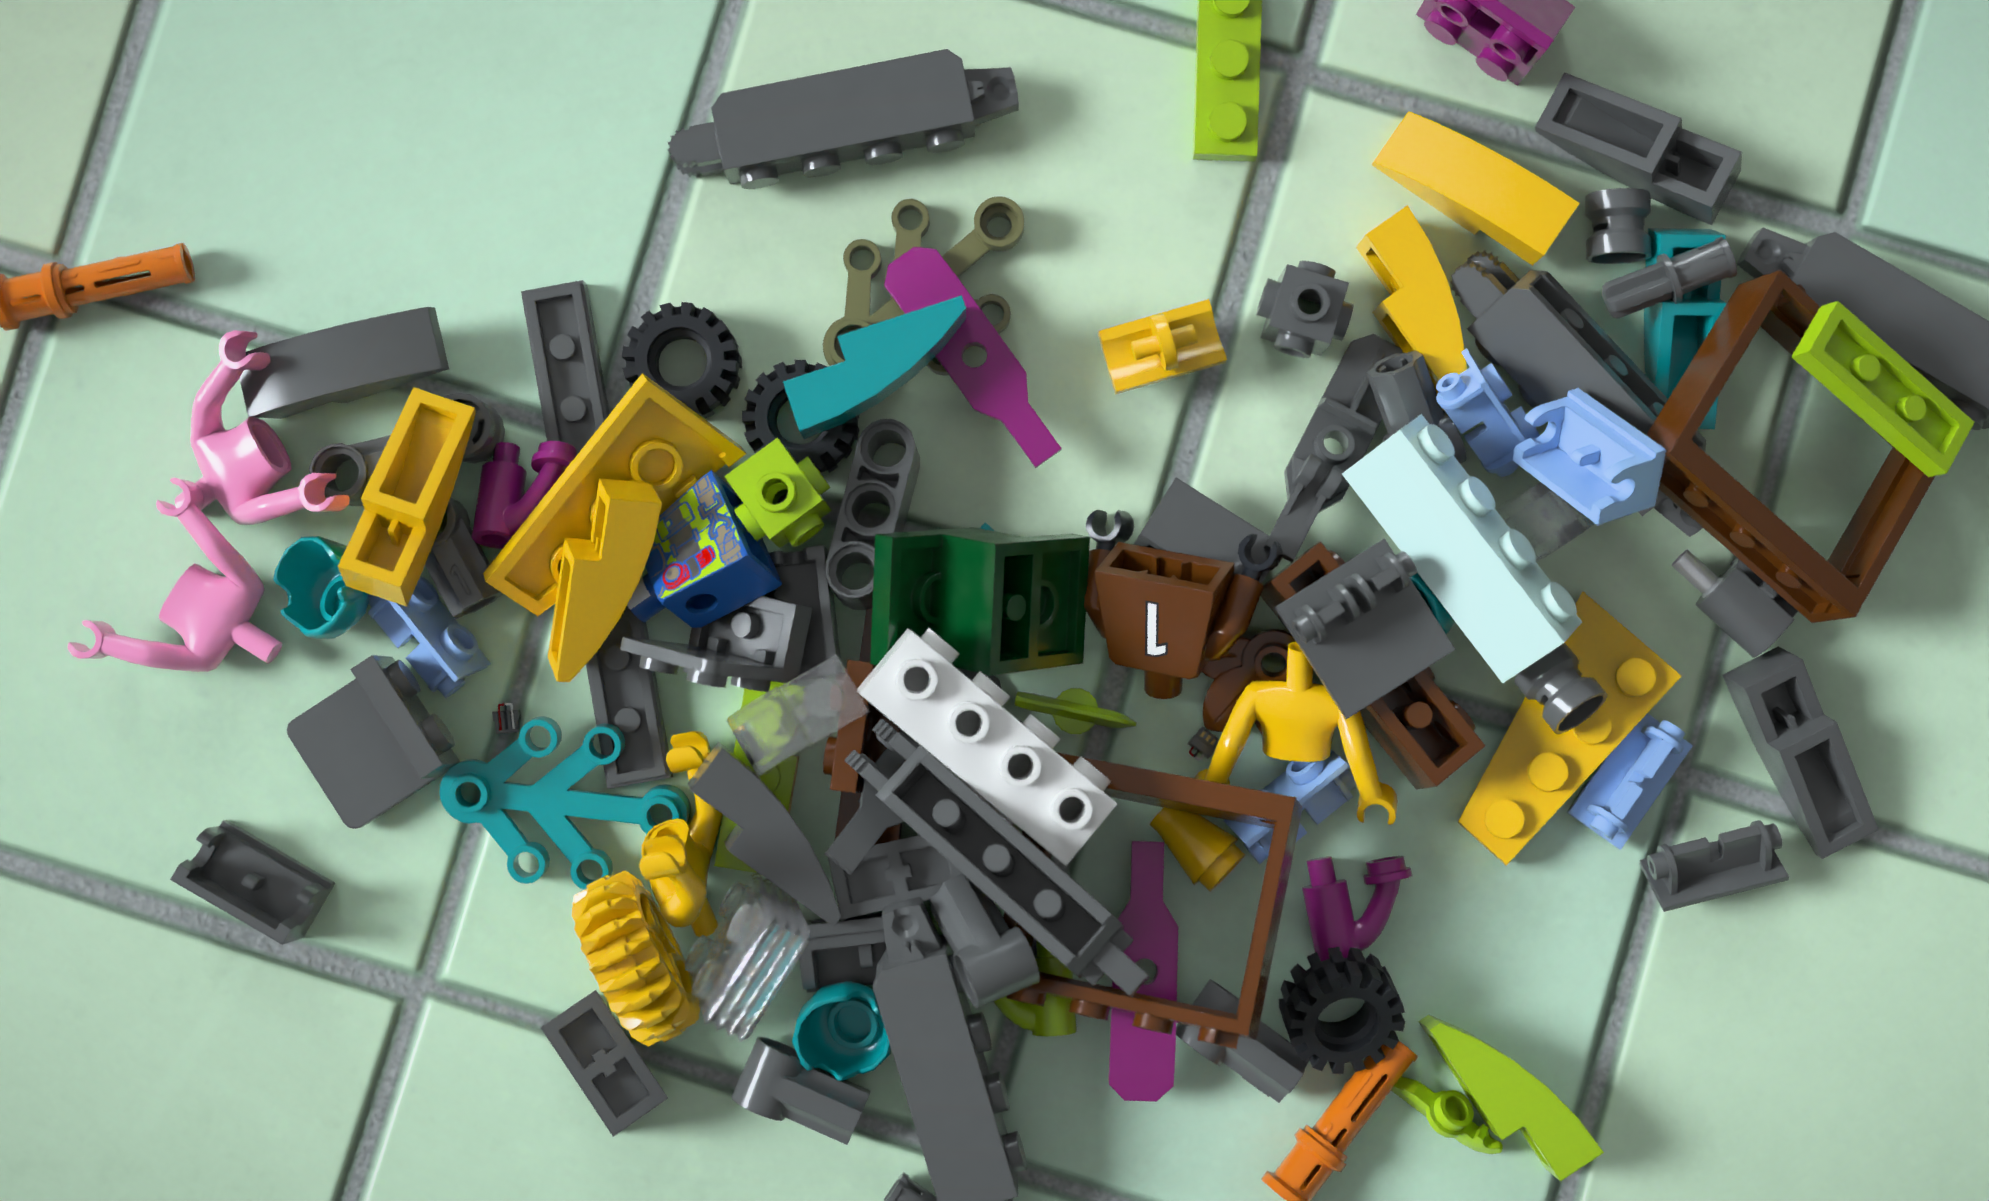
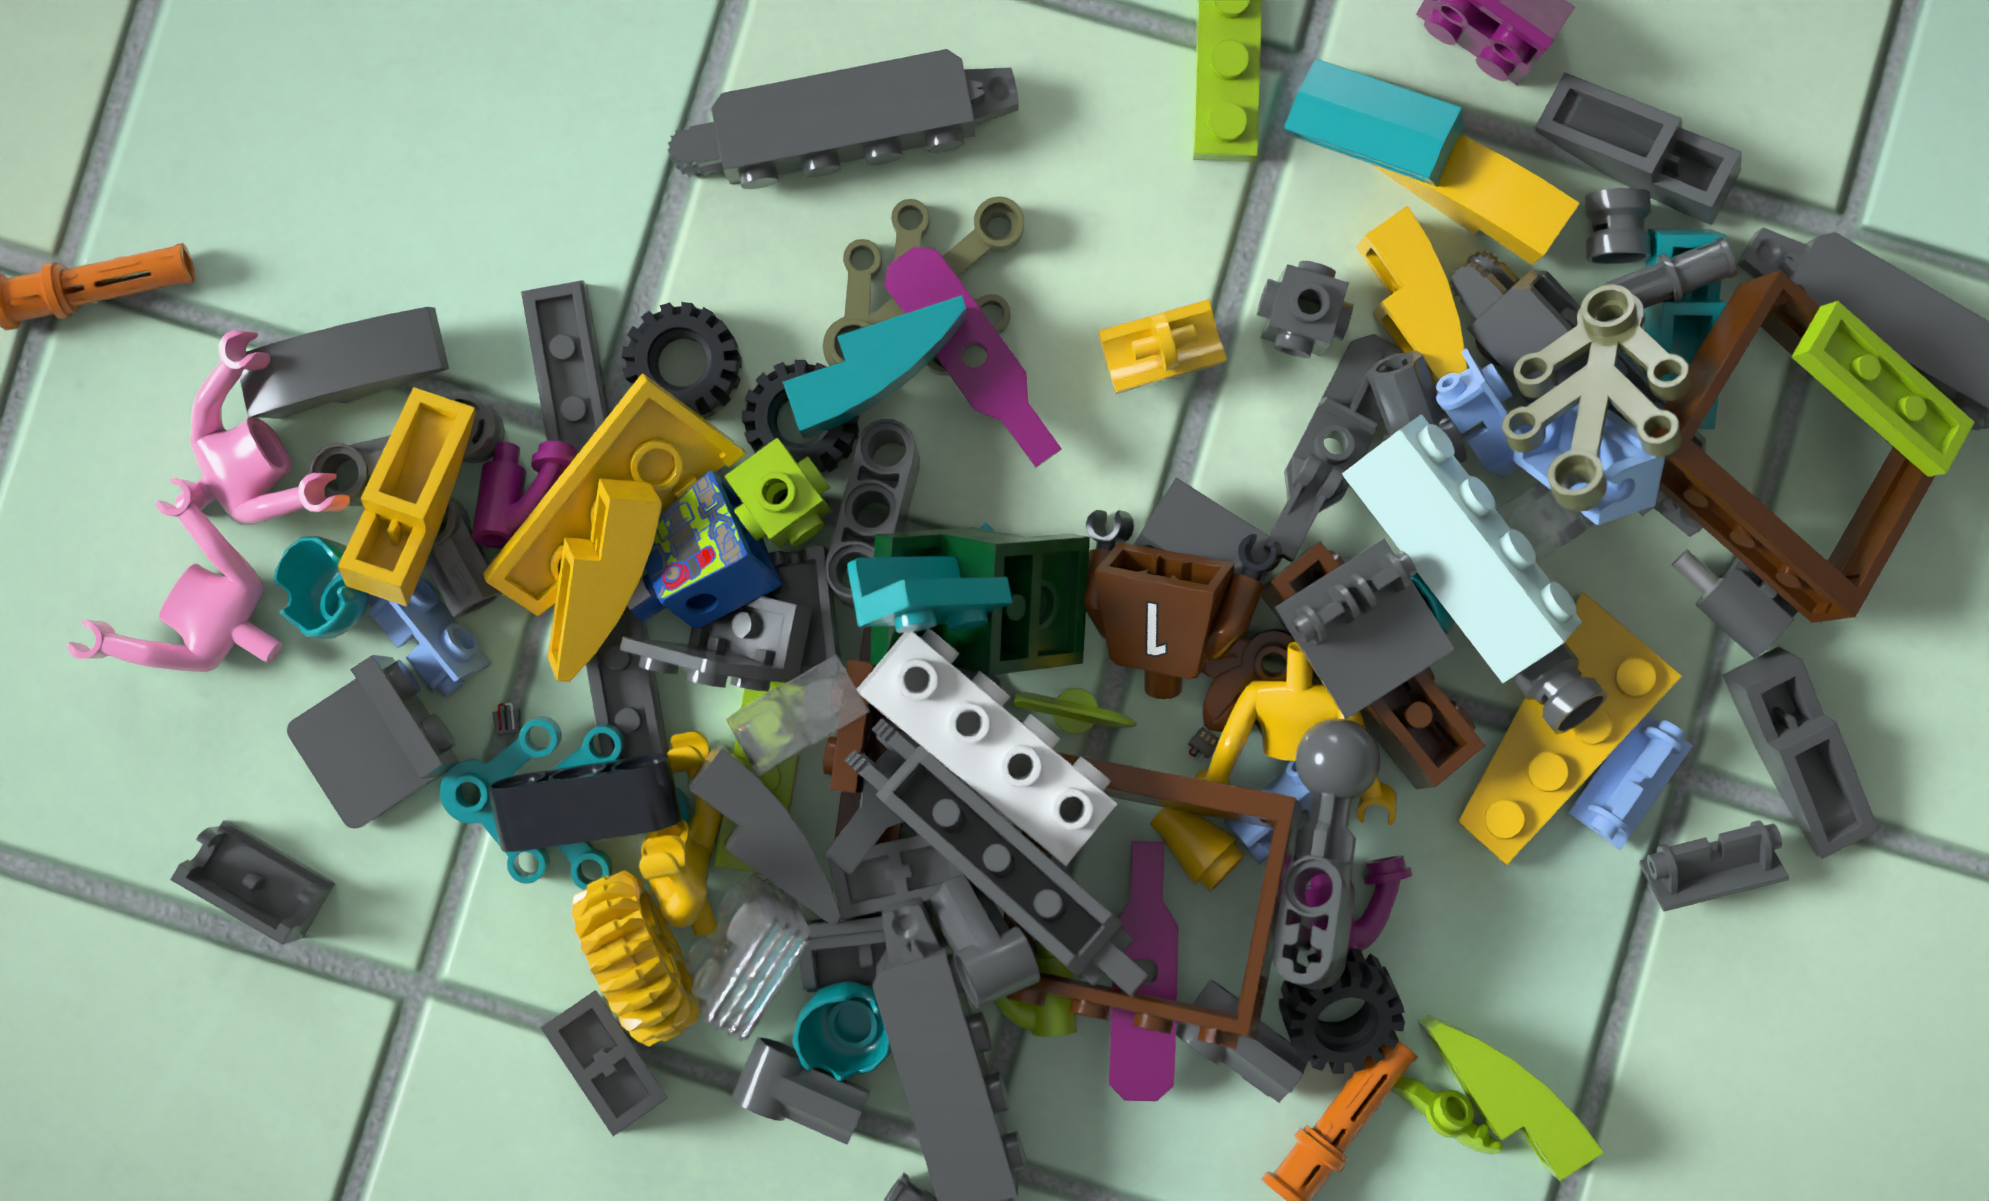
(584, 803): none -> black beam
(922, 593): none -> teal bracket
(1336, 764): none -> dark grey beam
(1375, 121): none -> teal piece
(1593, 390): none -> plant

